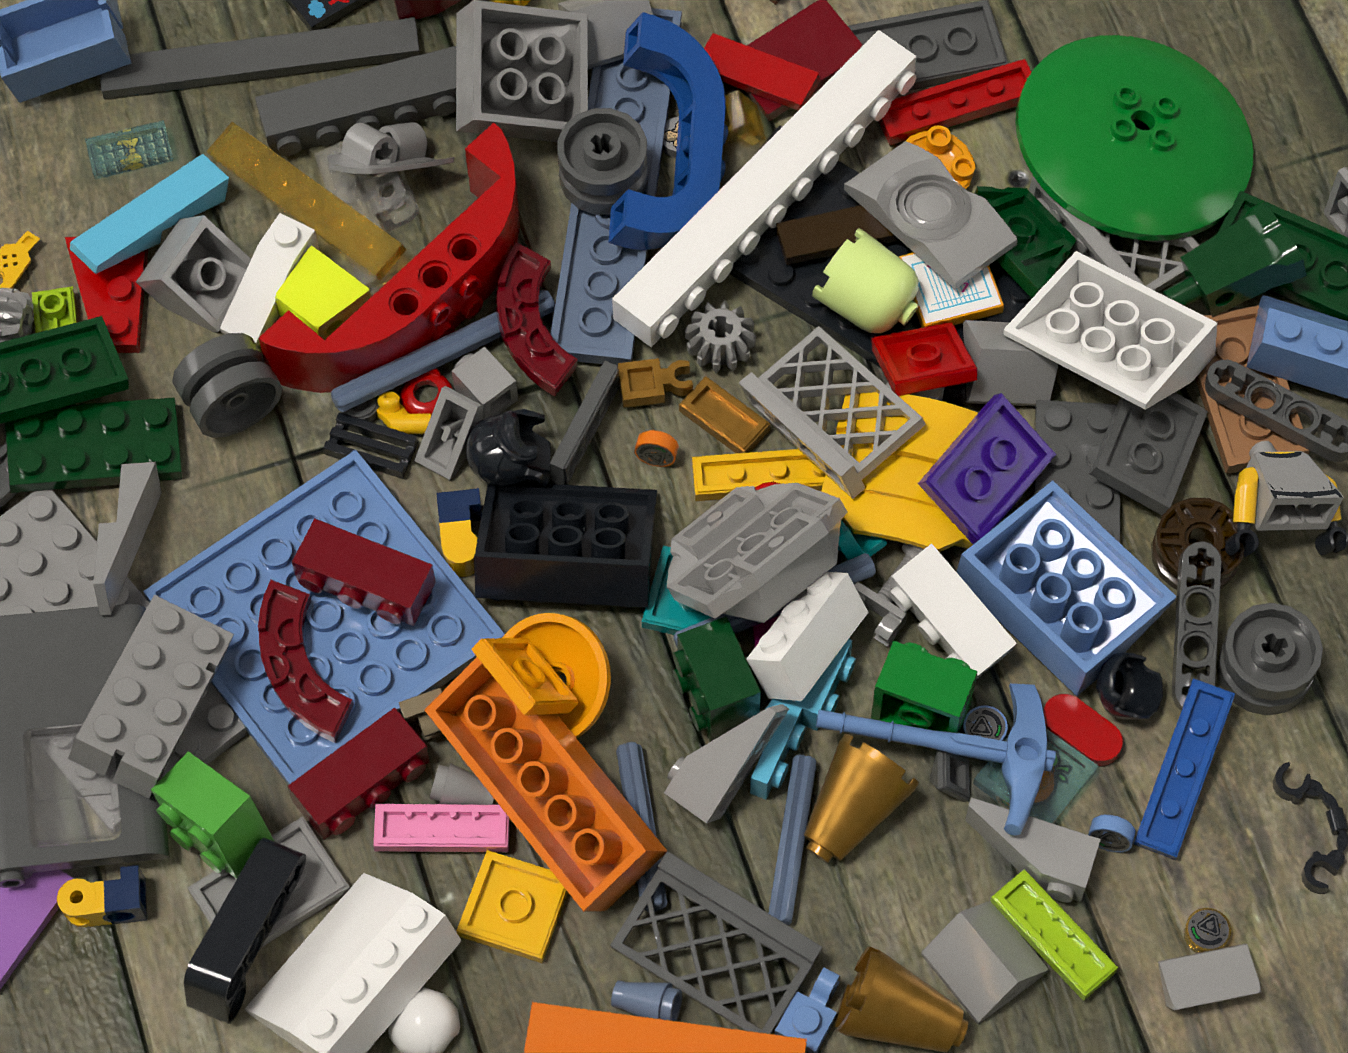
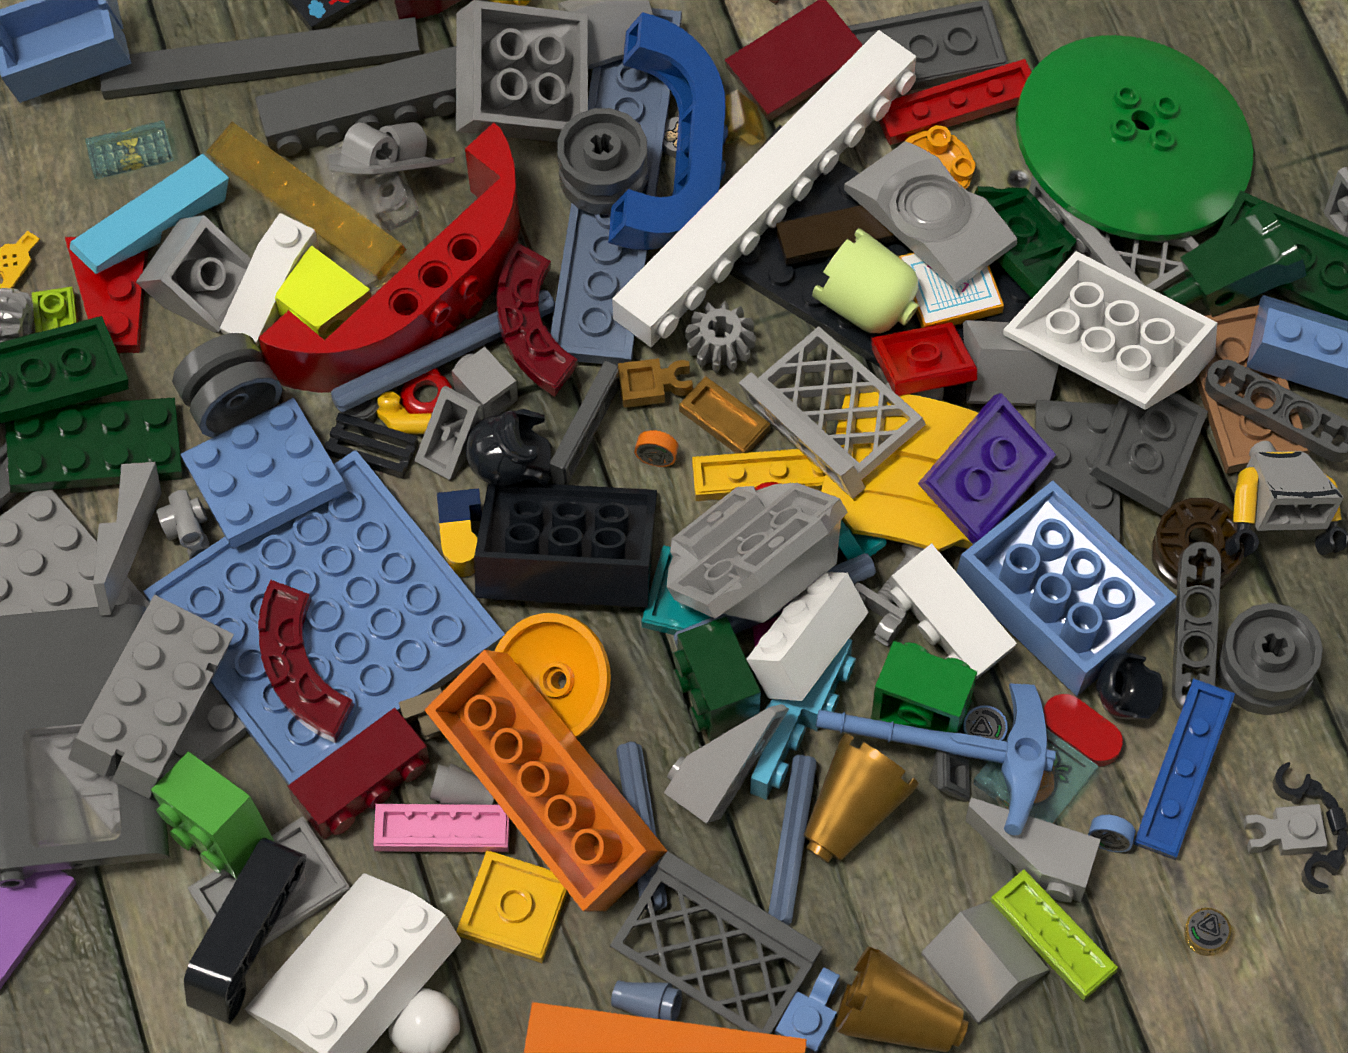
(105, 901): leg -> none
(183, 521): none -> light grey plate
(263, 473): none -> medium blue plate
(363, 573): dark red brick -> none
(525, 676): light orange tile -> none
(762, 72): red tile -> none
(1208, 977): light grey slope -> none
(1292, 829): none -> light grey plate

